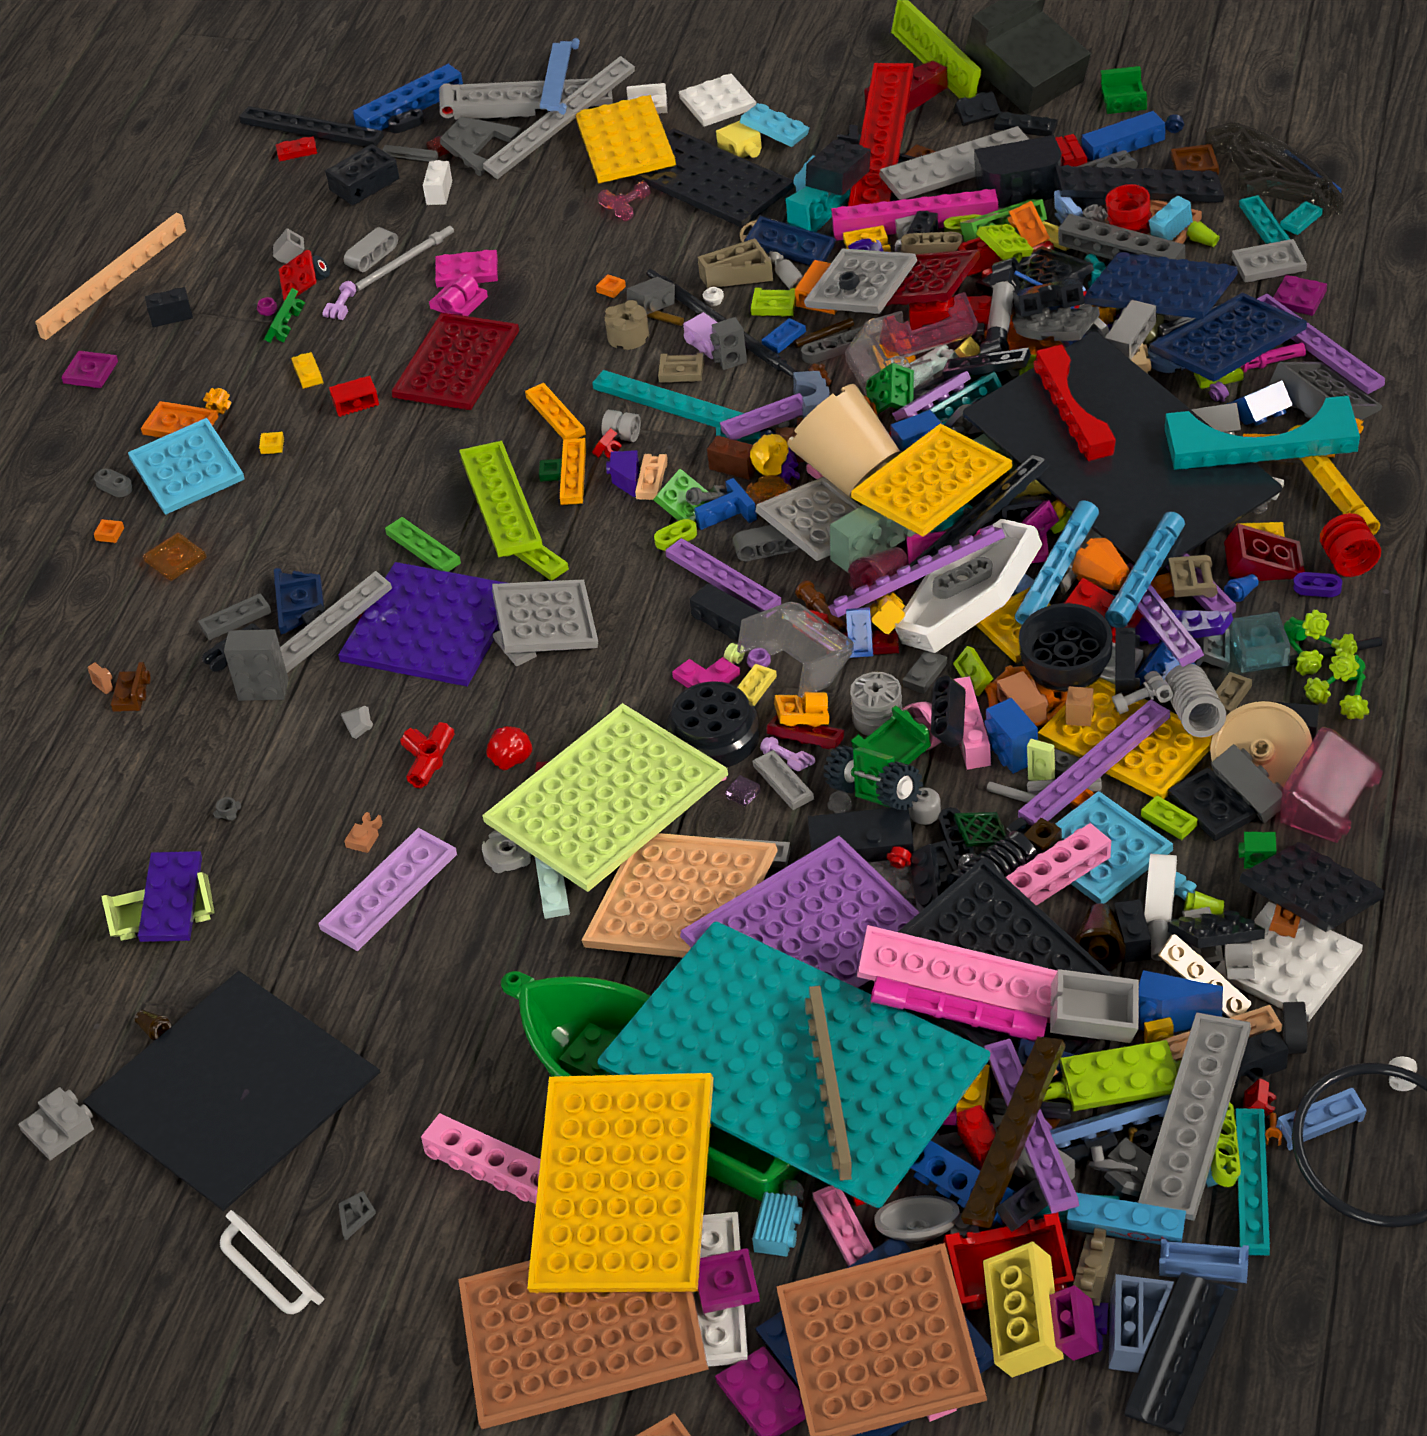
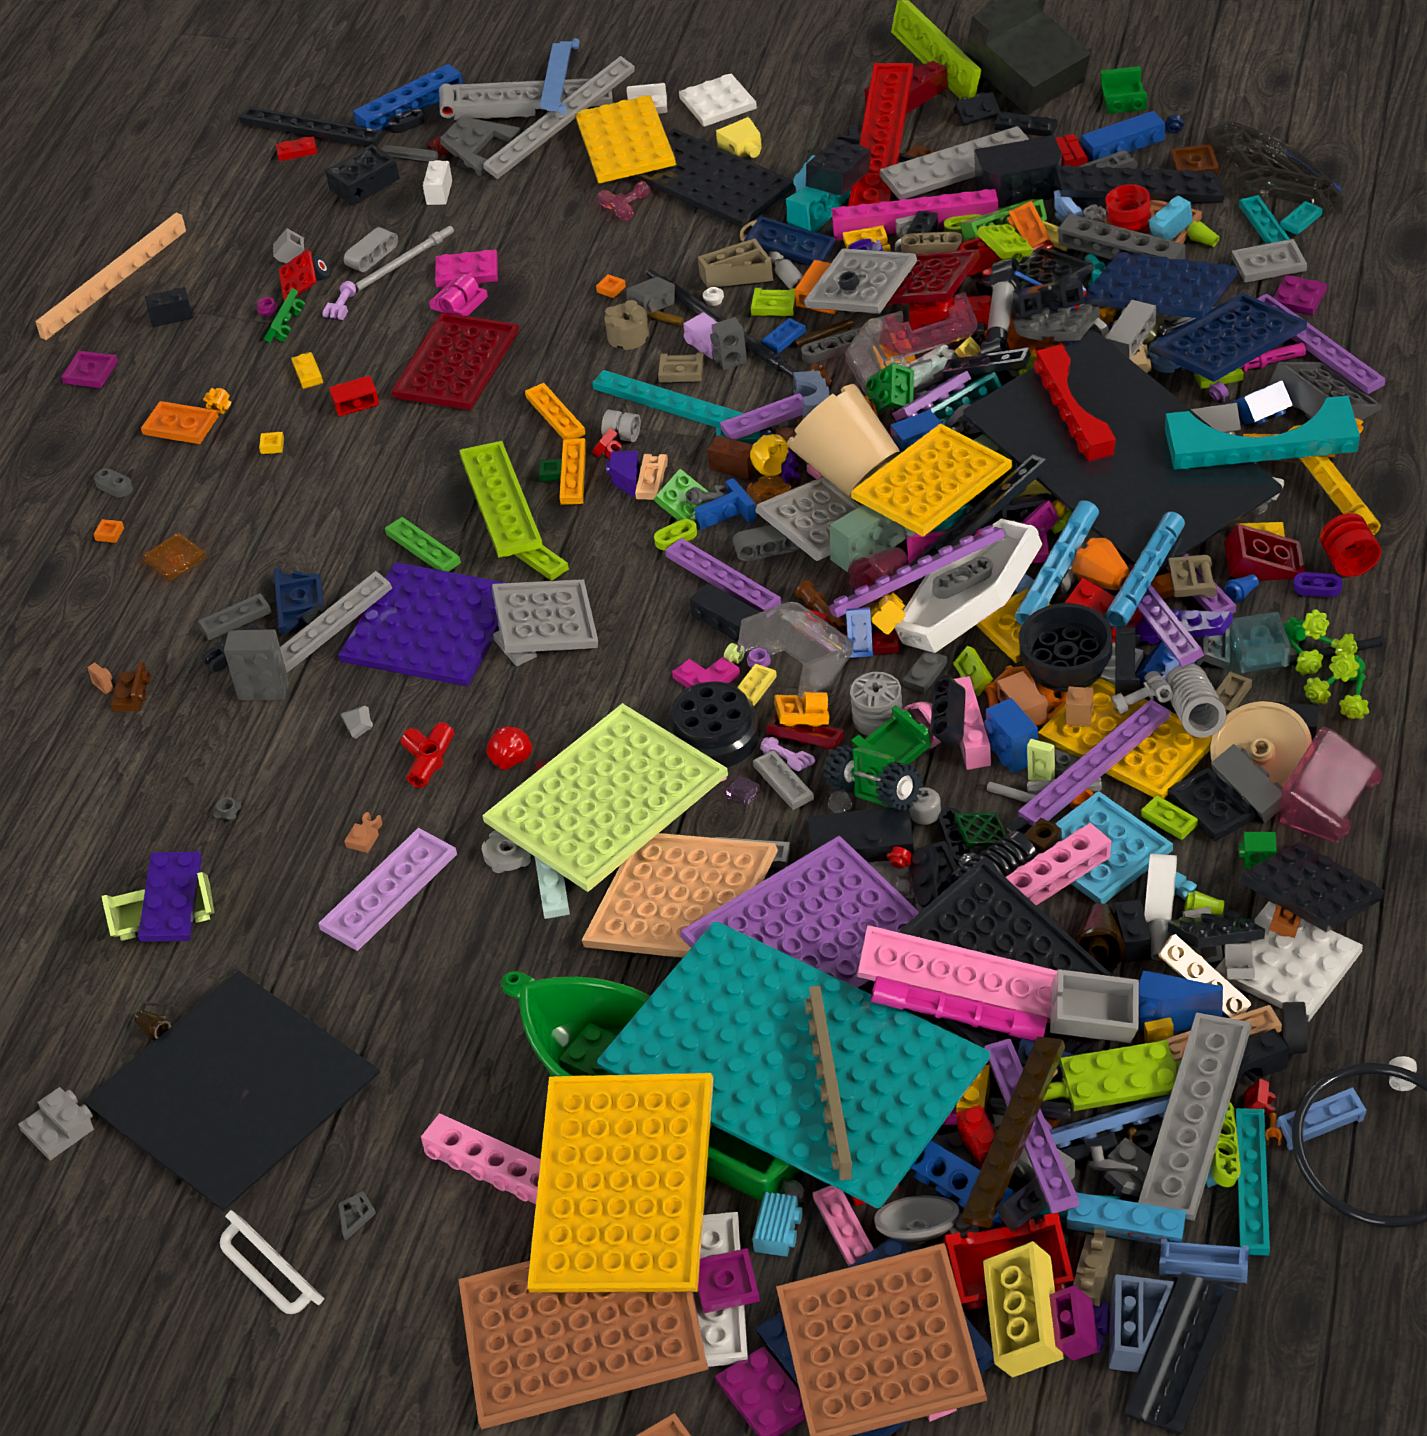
(186, 466): medium azure plate -> none
(774, 124): medium azure plate -> none

